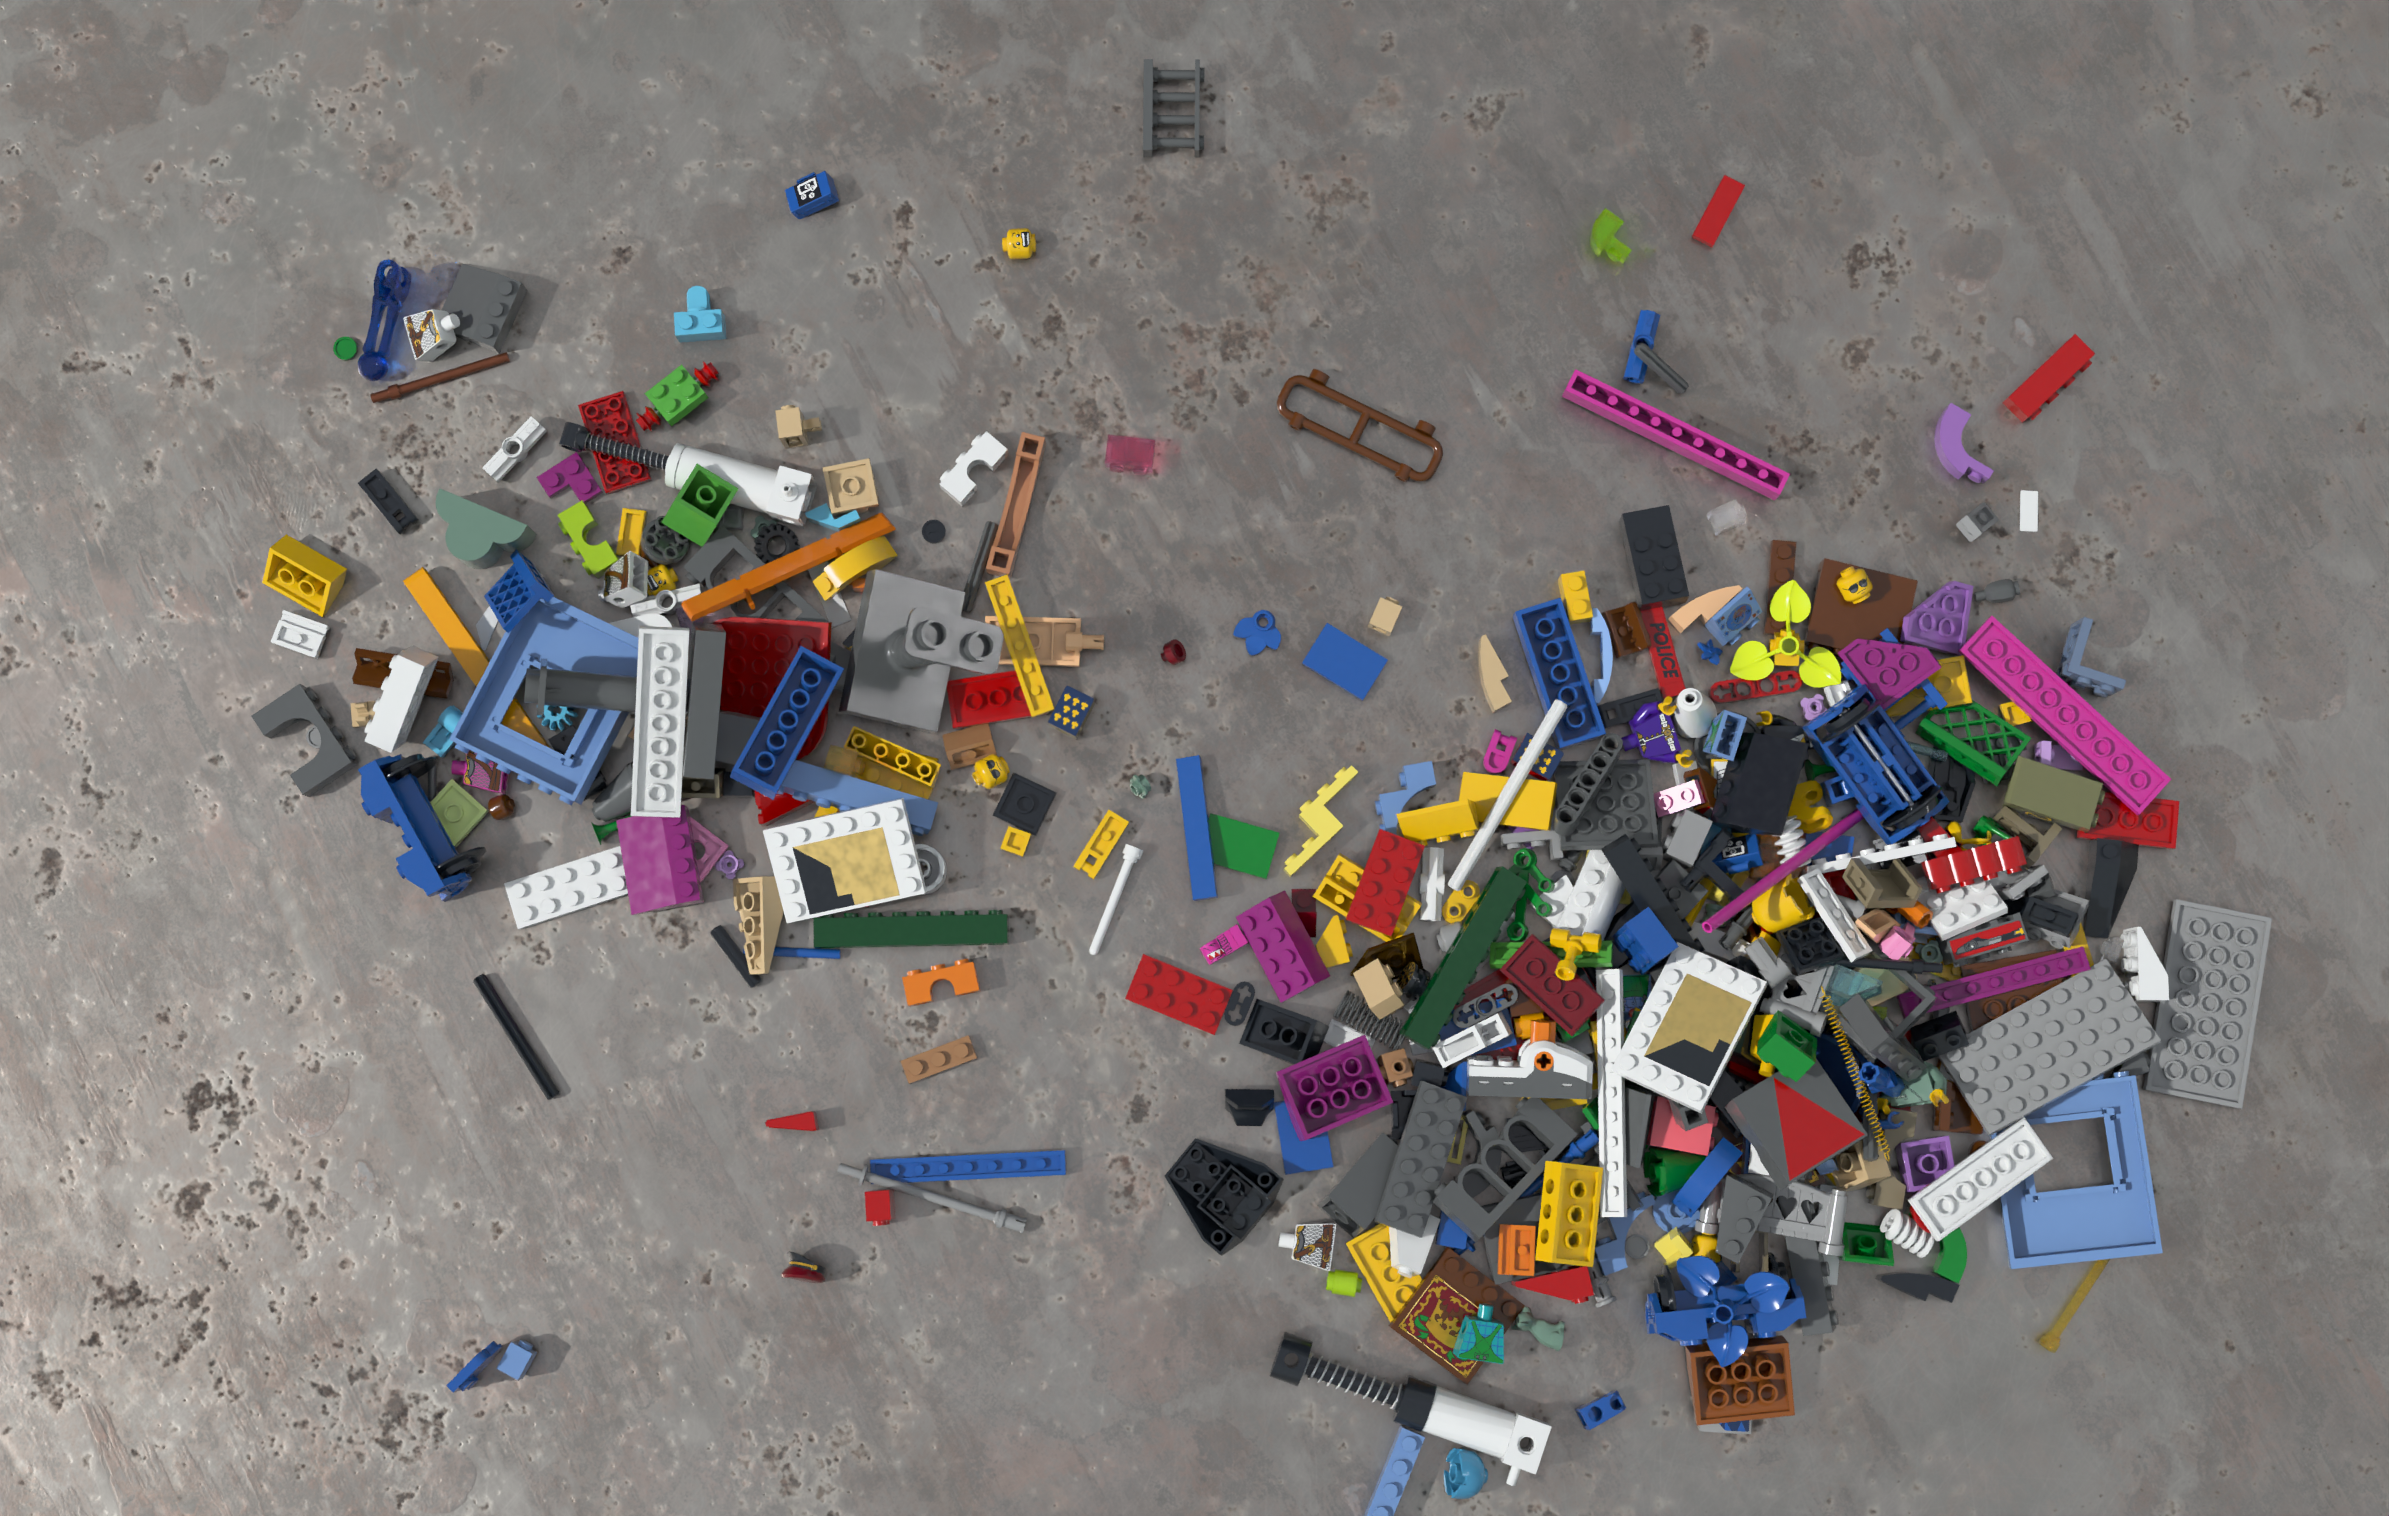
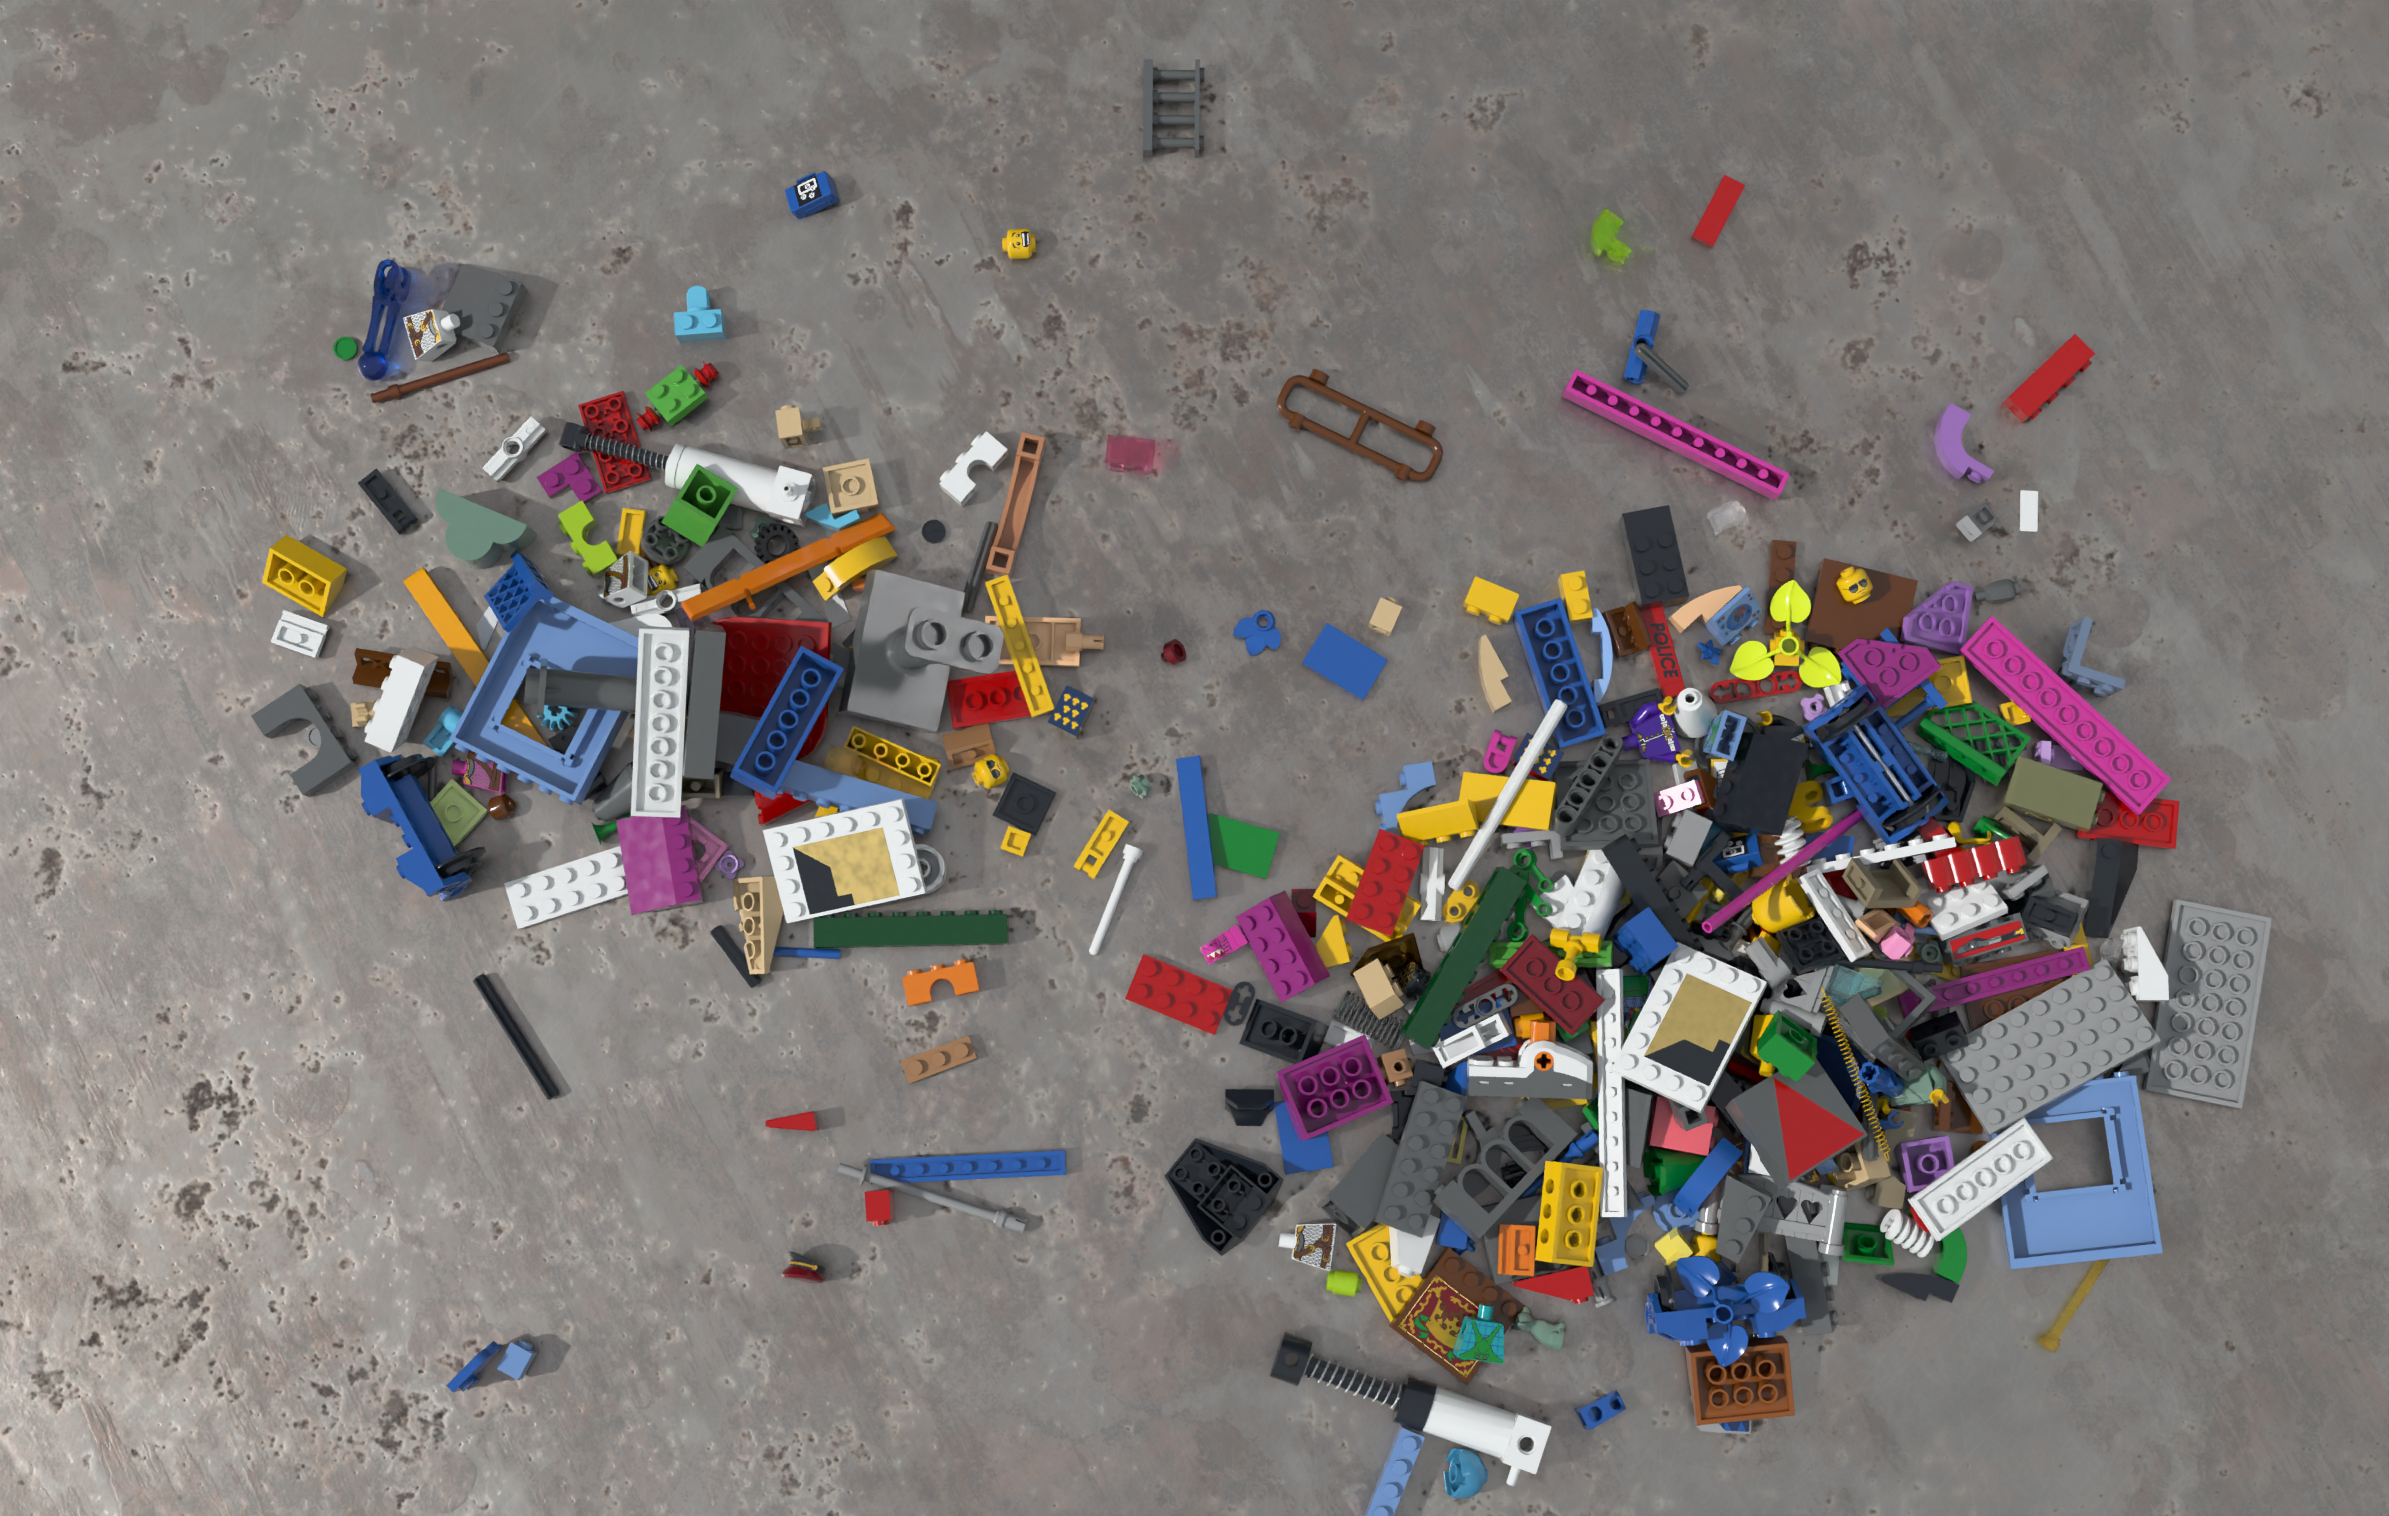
(1319, 820): light yellow bracket -> none
(1490, 601): none -> yellow brick
(1570, 860): dark grey pin -> none
(1718, 934): none -> black axle

